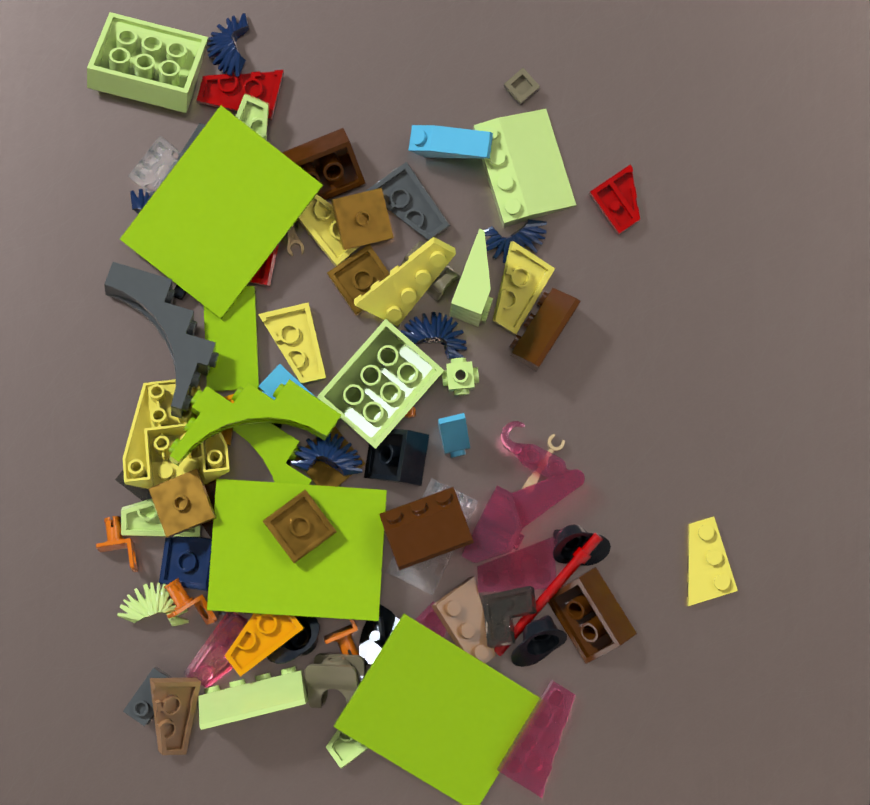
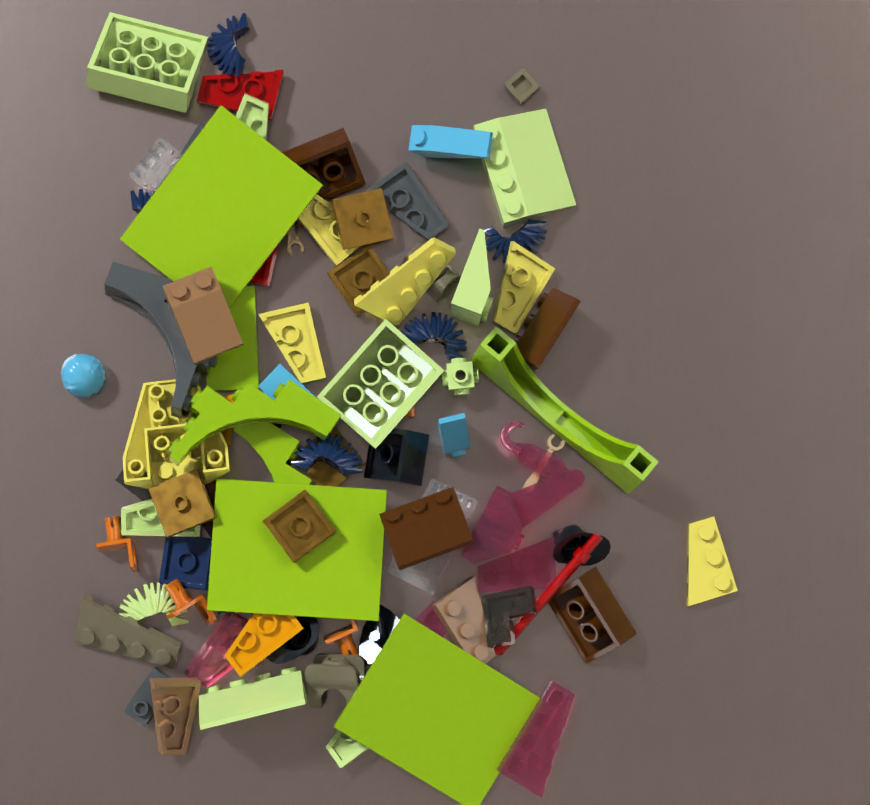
(83, 375): none -> medium azure hair
(111, 632): none -> dark tan wing
(202, 315): none -> medium nougat slope
(539, 641): black piece -> none
(618, 200): red wing -> none
(618, 460): none -> lime arch

